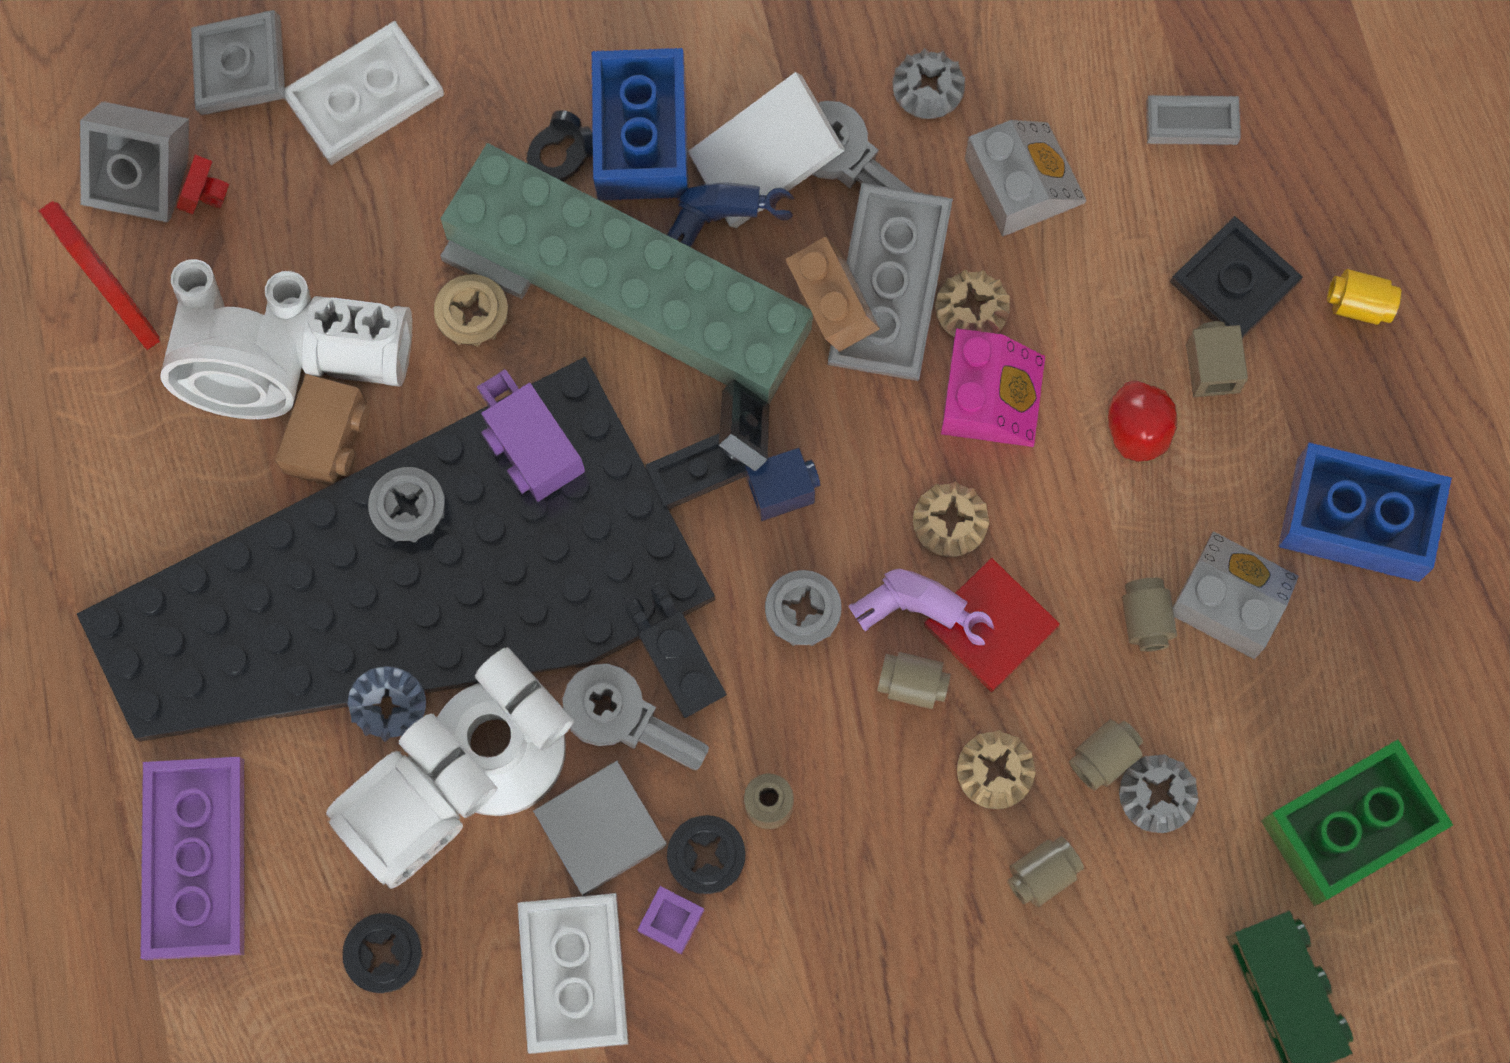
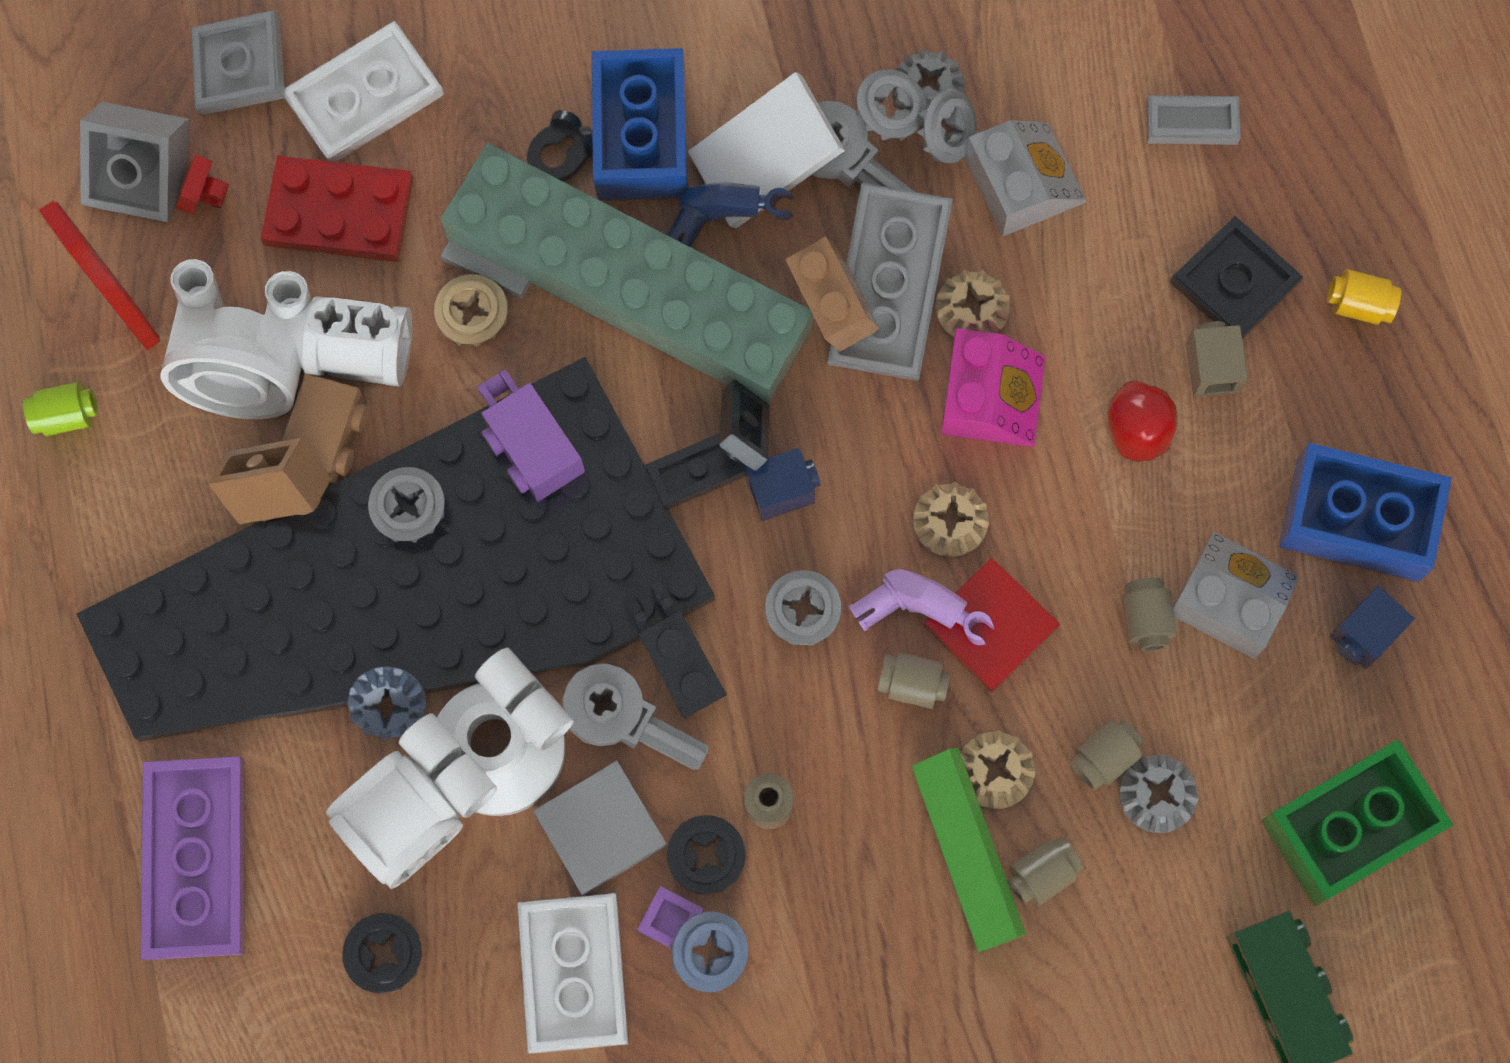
(60, 409): none -> lime brick
(270, 481): none -> medium nougat brick
(337, 208): none -> red plate
(721, 970): none -> sand blue gear
(906, 96): none -> light grey gear
(960, 118): none -> light grey gear
(968, 850): none -> bright green tile
(1371, 628): none -> dark blue brick

